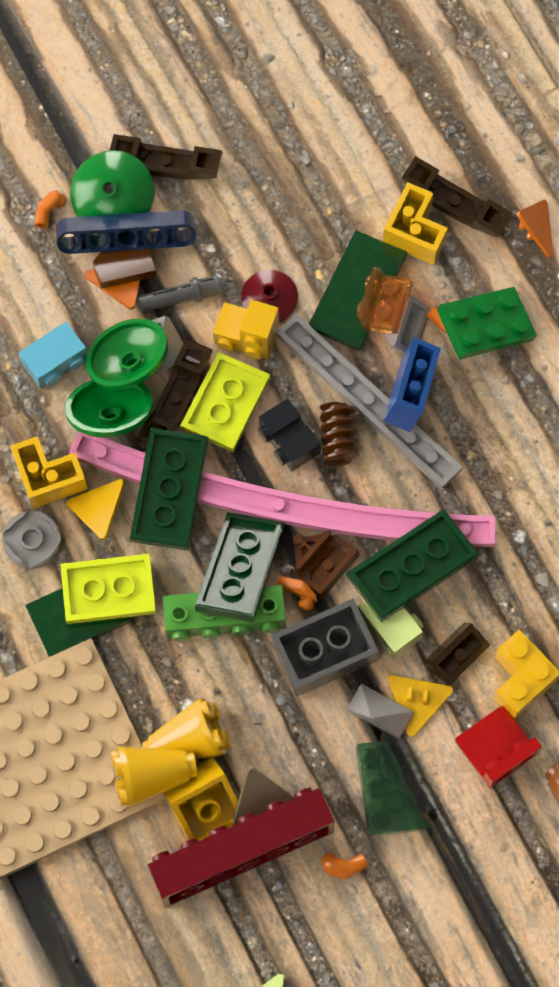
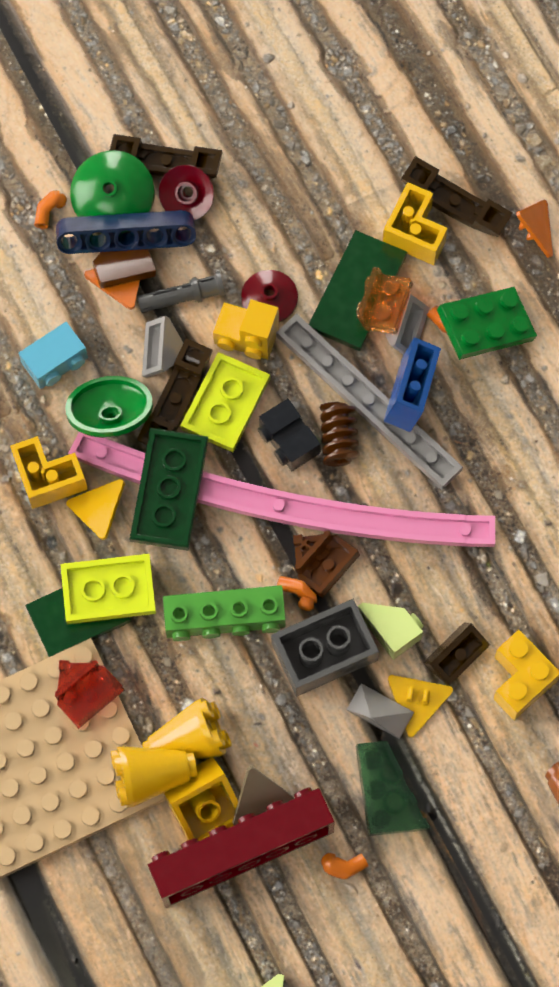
(31, 539): light grey tile -> none
(85, 690): none -> clear red slope
(126, 354): green dish -> none
(173, 194): none -> dark red dish
(239, 567): tile -> none
(412, 565): dark green tile -> none
(497, 746): red bracket -> none

